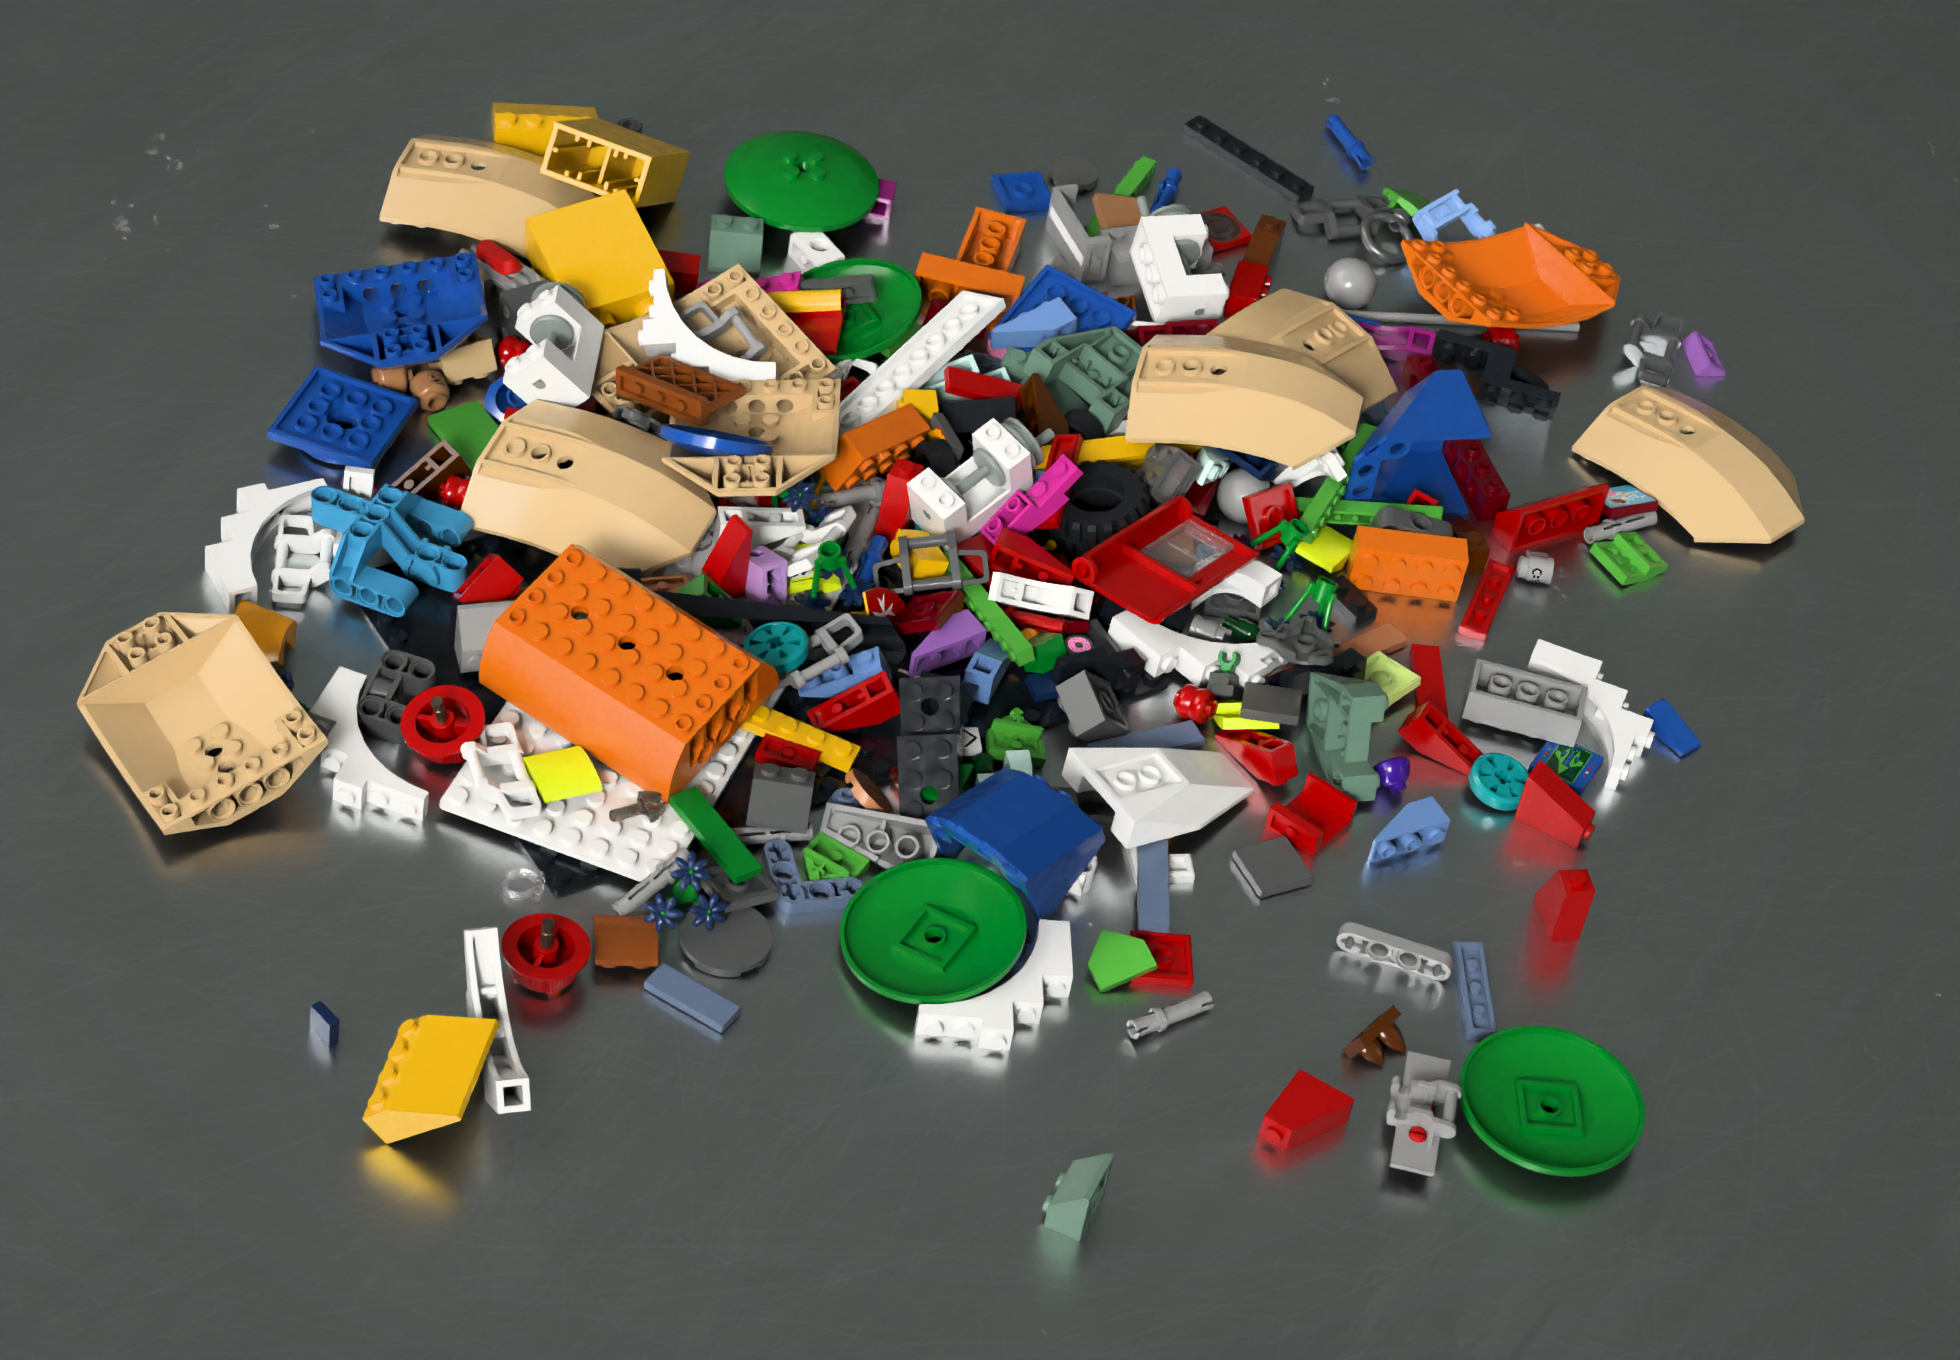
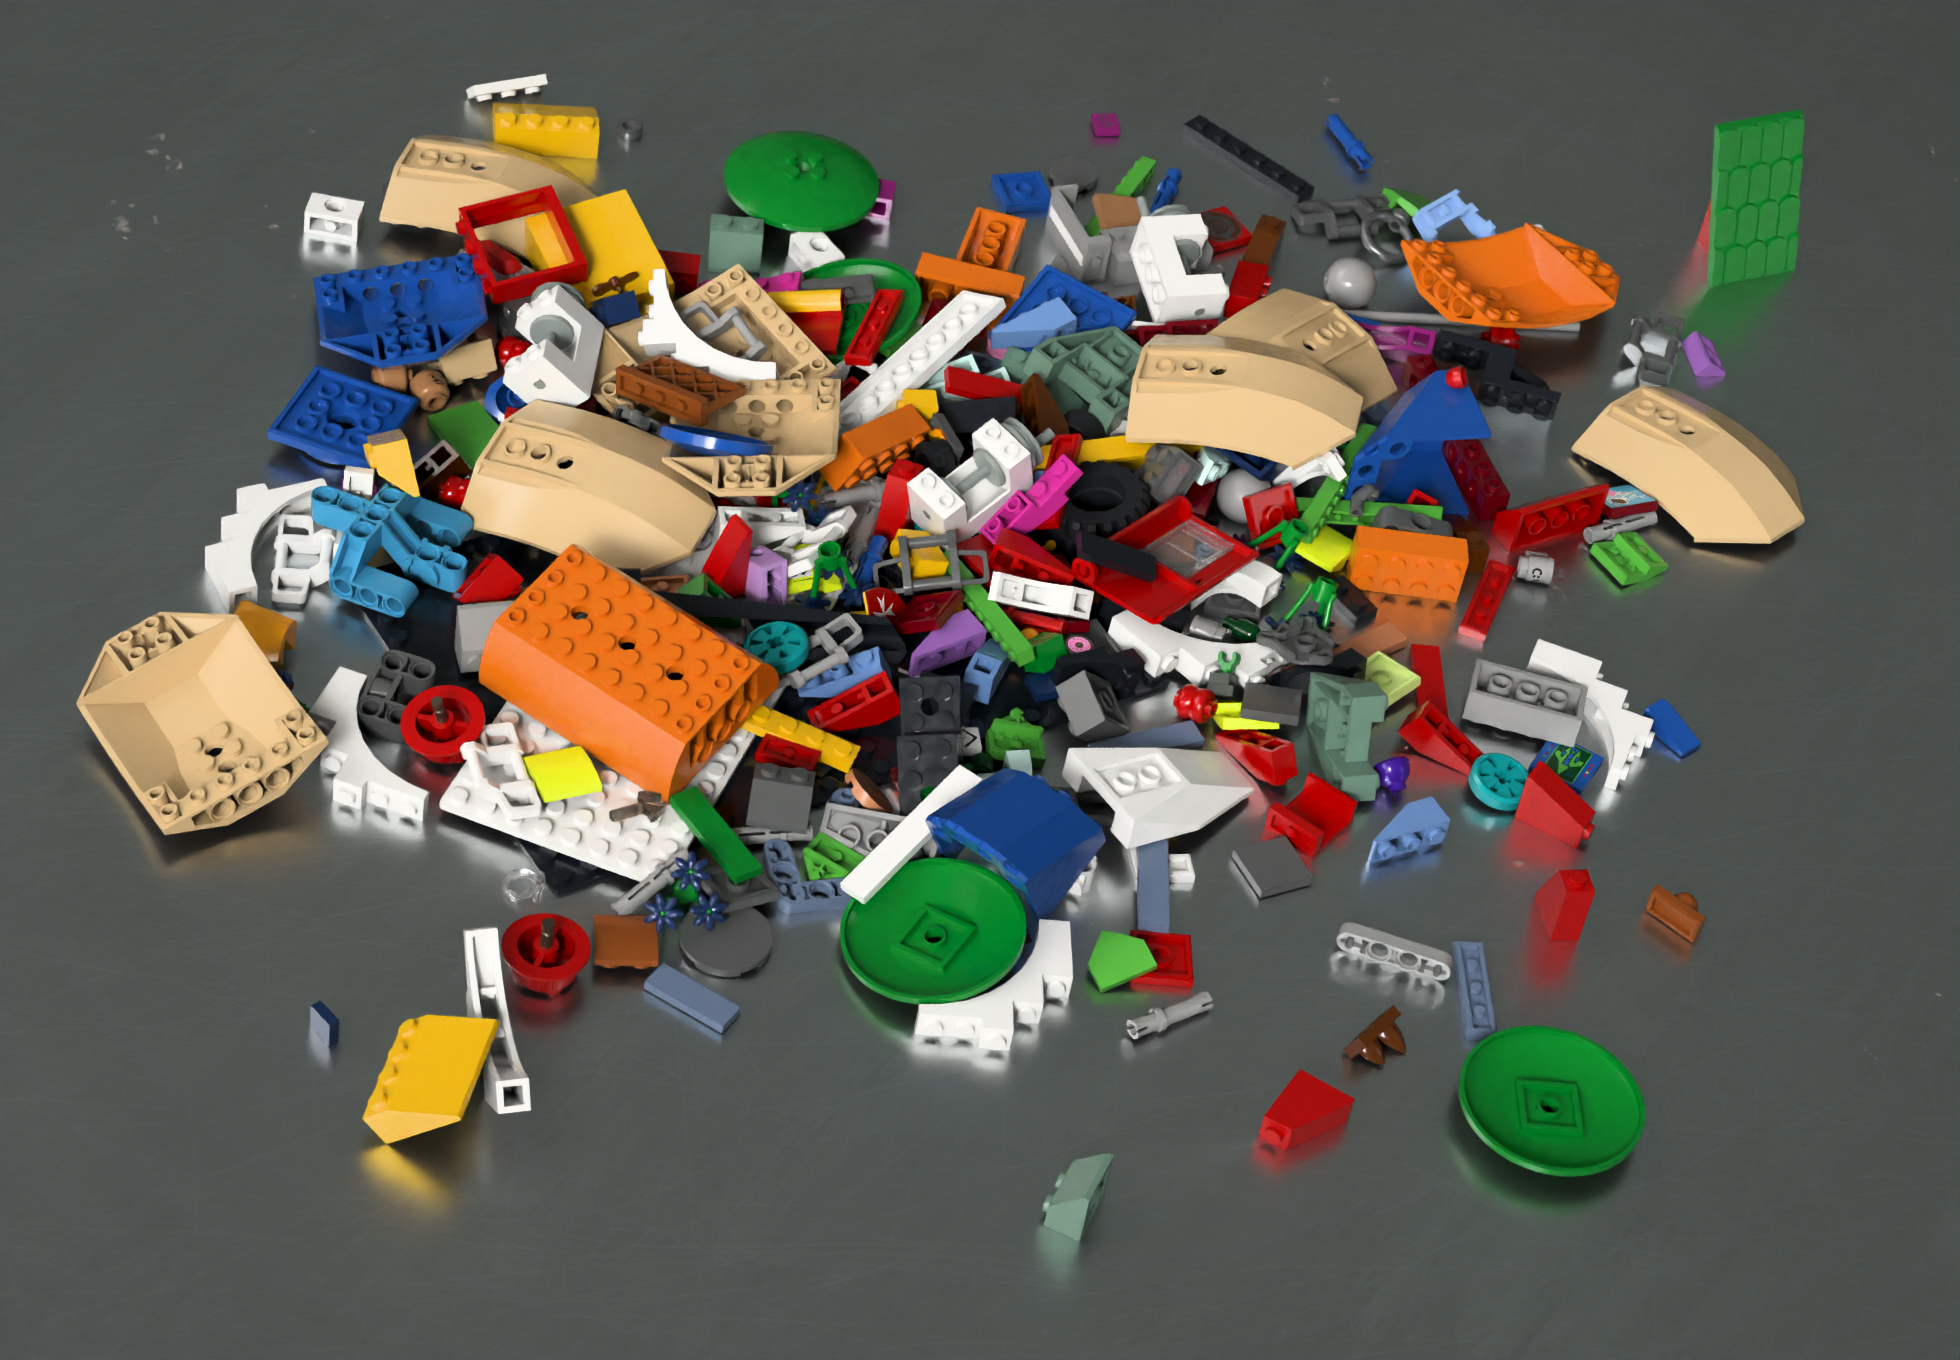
(334, 217): none -> white brick
(392, 459): none -> yellow slope
(507, 88): none -> white plate
(513, 207): none -> red window
(614, 158): yellow brick -> none
(614, 283): none -> reddish brown piece
(616, 308): none -> dark blue brick
(874, 327): none -> red tile
(905, 838): none -> white tile
(1105, 124): none -> magenta tile
(1116, 556): none -> black tile
(1357, 499): none -> dark grey arm
(1412, 1112): light grey piece -> none
(1456, 378): none -> red hinge
(1676, 911): none -> dark orange tile
(1754, 198): none -> green piece

